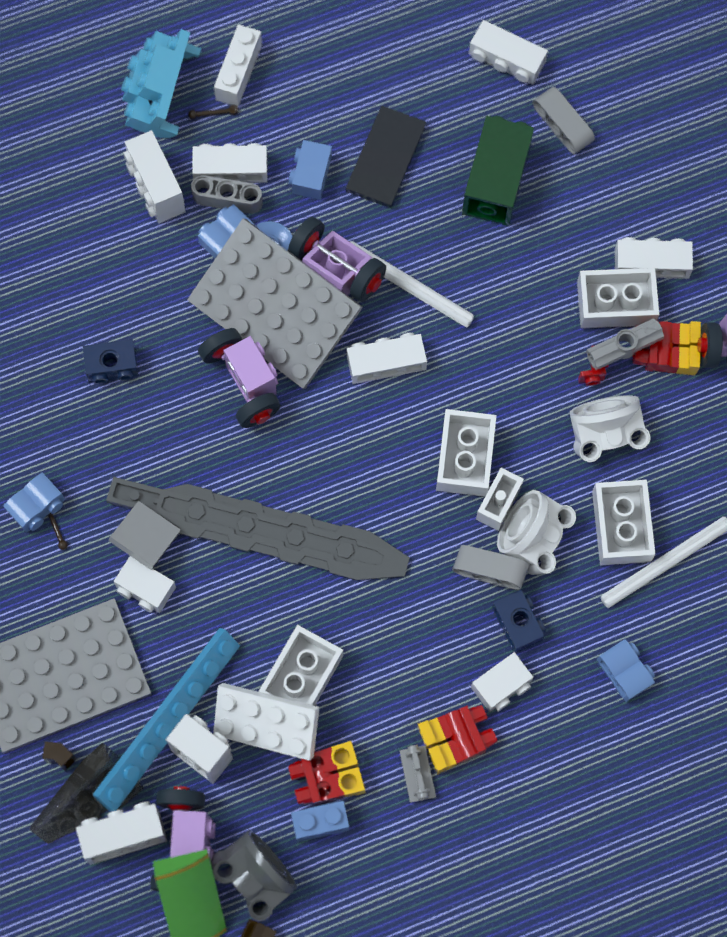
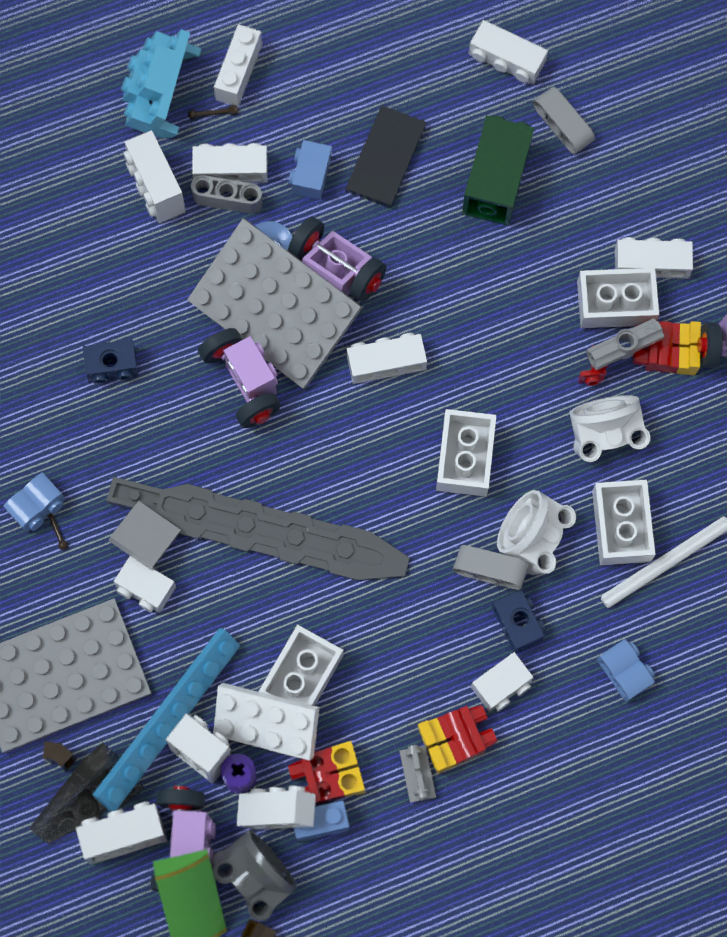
(216, 234): medium blue brick -> none
(239, 763): none -> dark purple piece
(276, 808): none -> white brick
(423, 292): white axle -> none
(499, 499): white brick -> none

